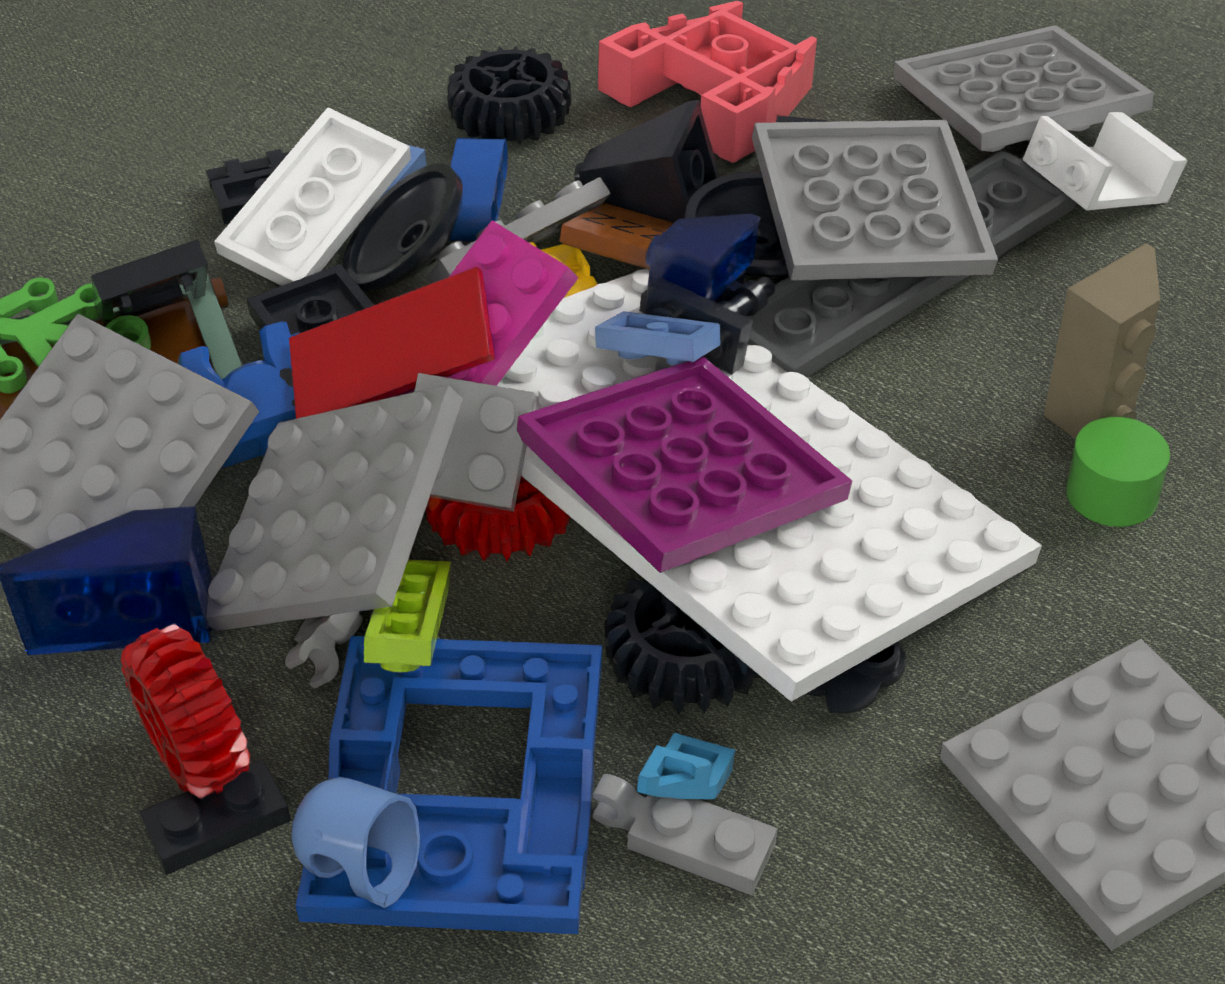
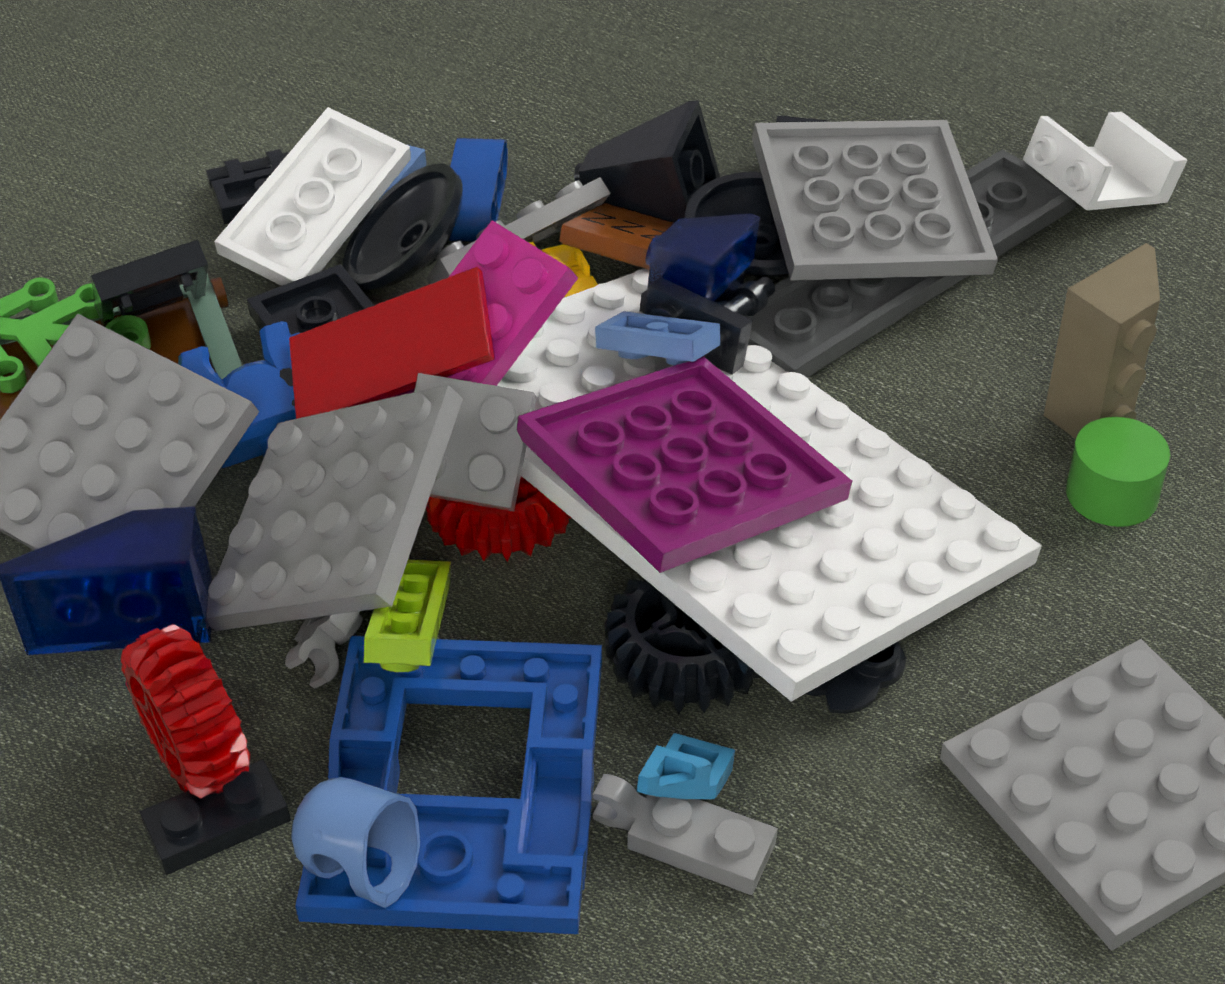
(509, 94): black gear -> none
(731, 63): coral wedge -> none
(1005, 84): light grey plate -> none

